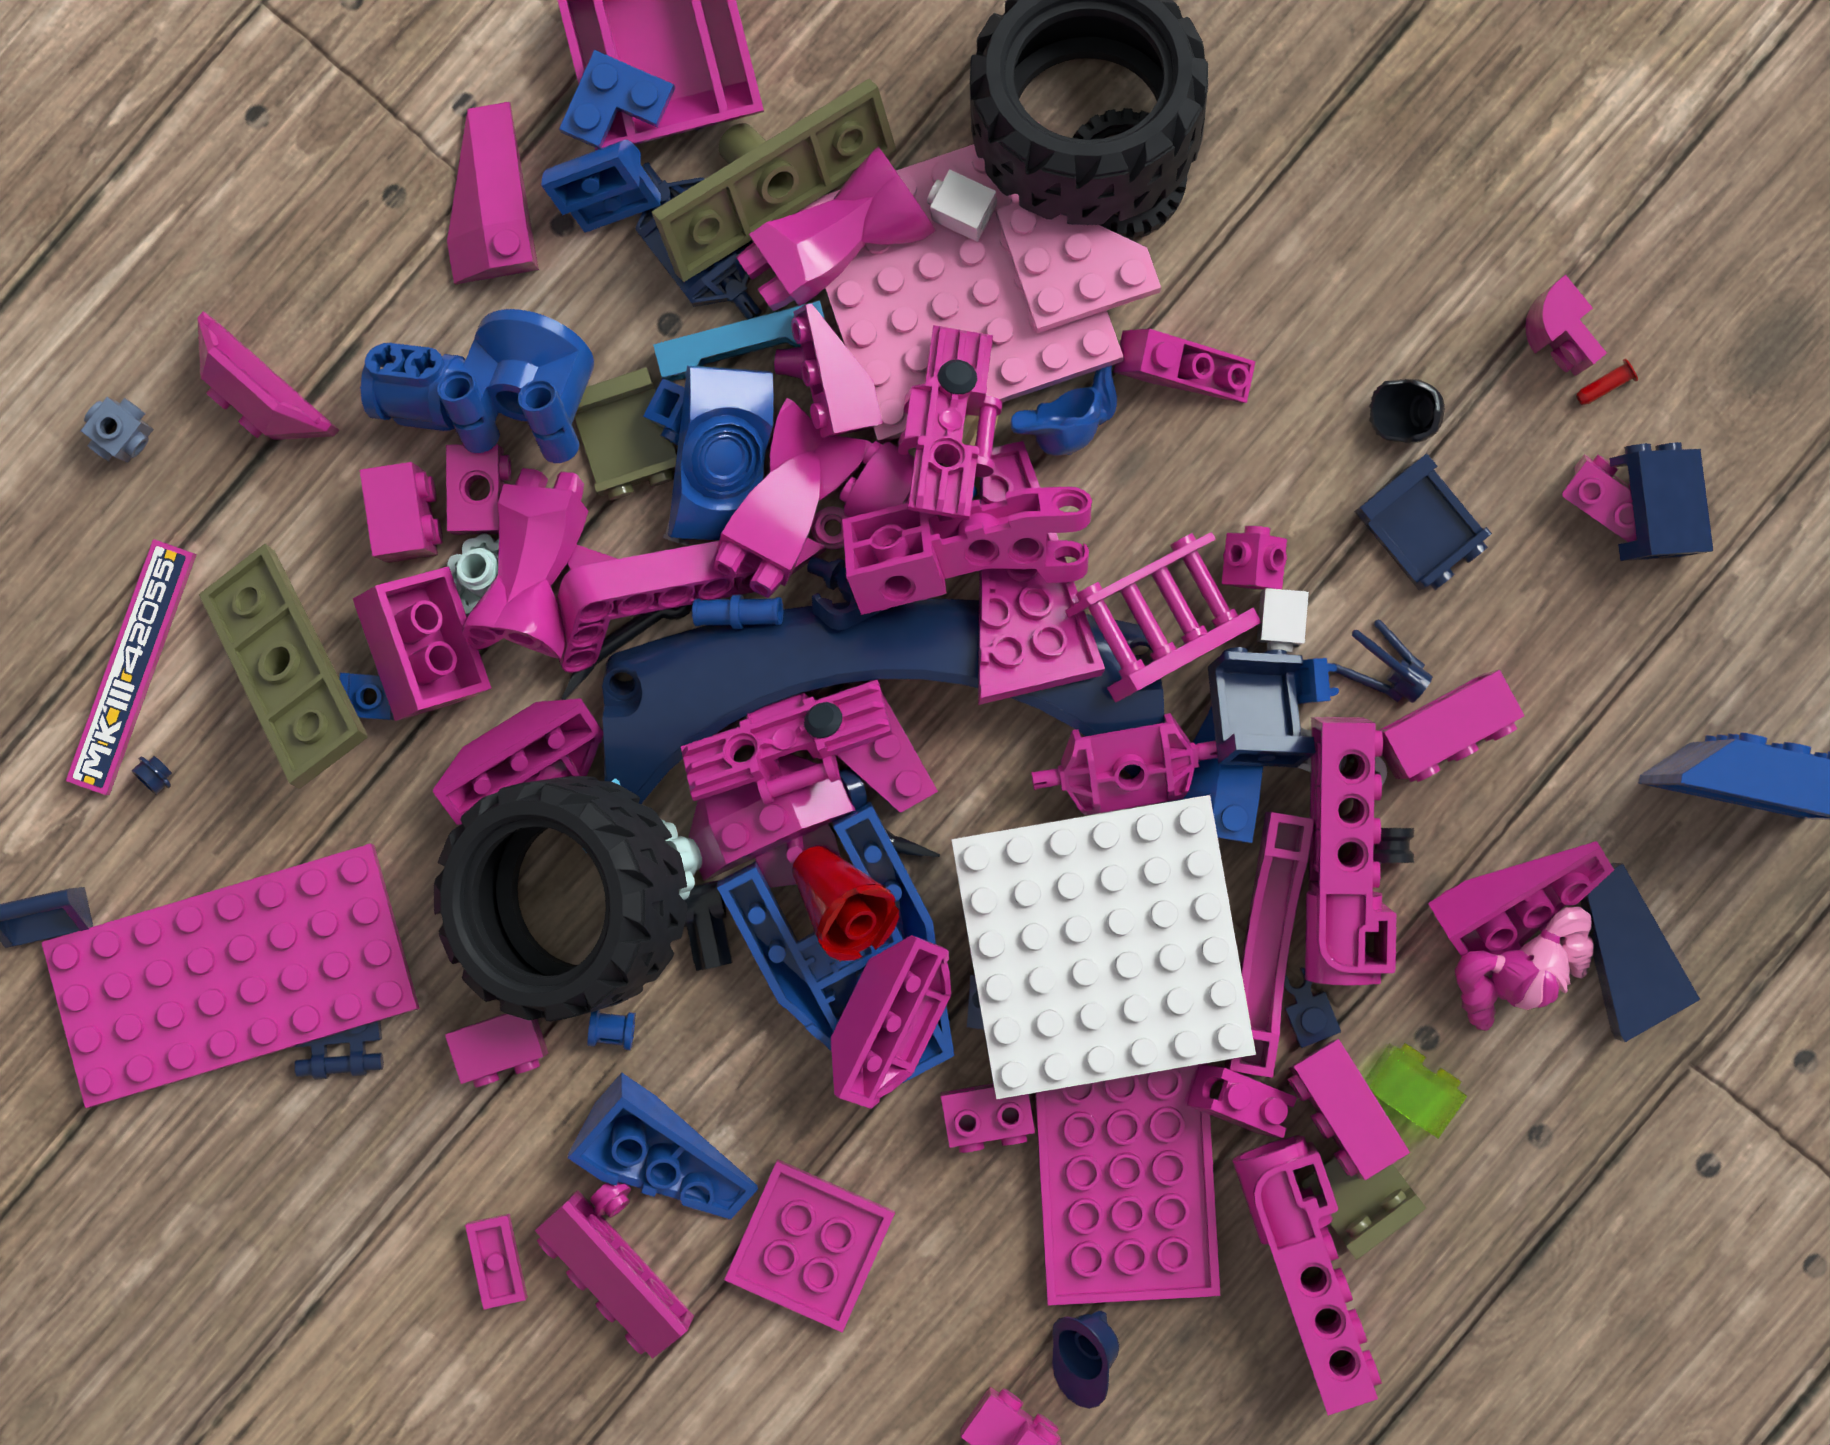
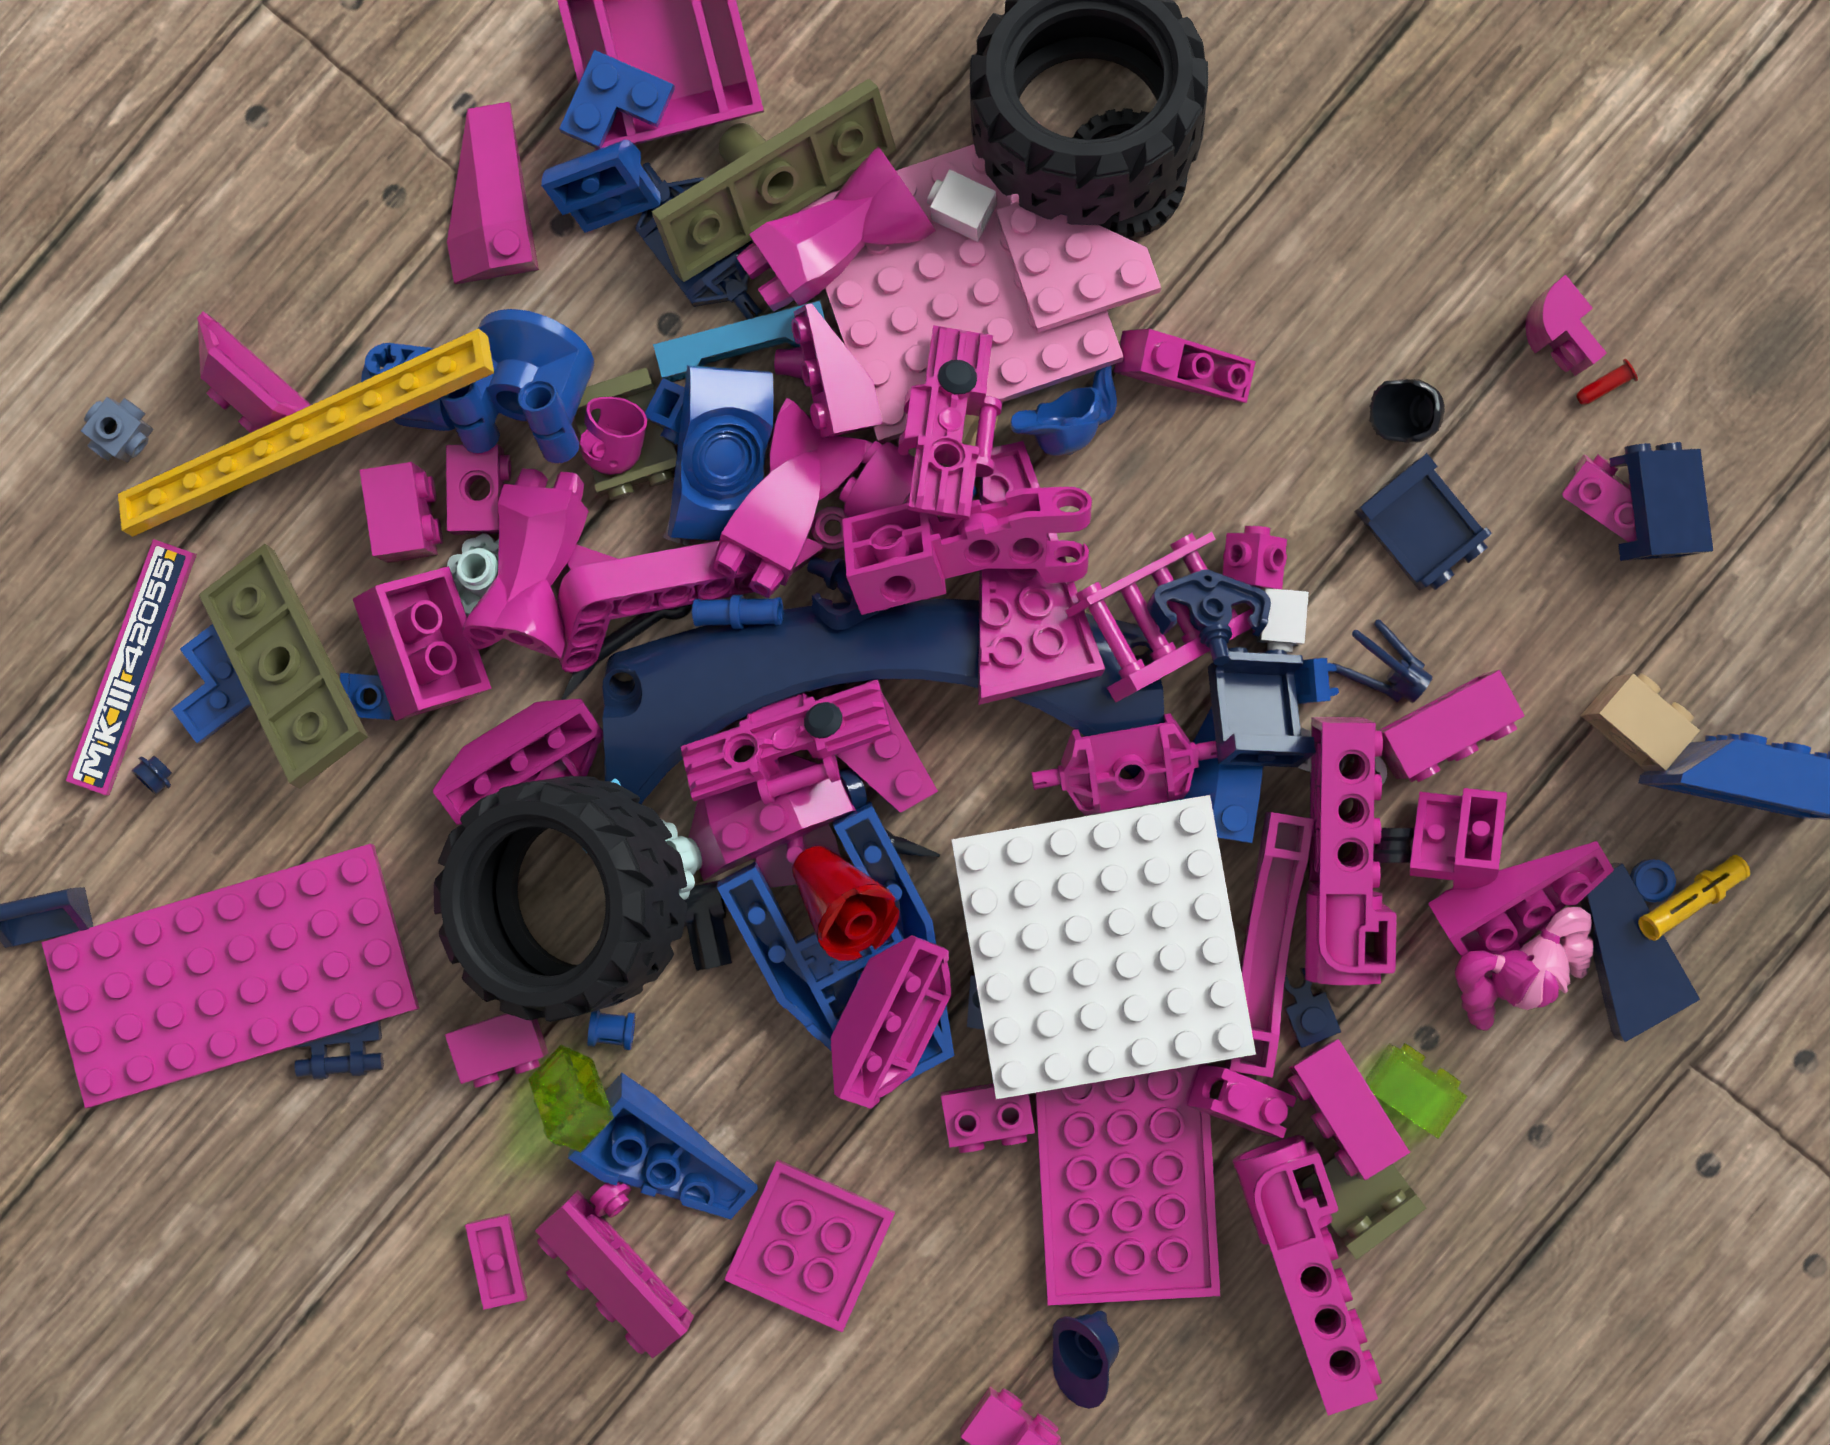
(221, 695): none -> blue plate
(306, 432): none -> yellow plate
(570, 1099): none -> clear neon green brick
(616, 438): none -> dark pink helmet
(1210, 603): none -> dark blue piece
(1459, 837): none -> dark pink brick
(1641, 721): none -> tan brick
(1653, 880): none -> blue tile
(1727, 874): none -> yellow pin

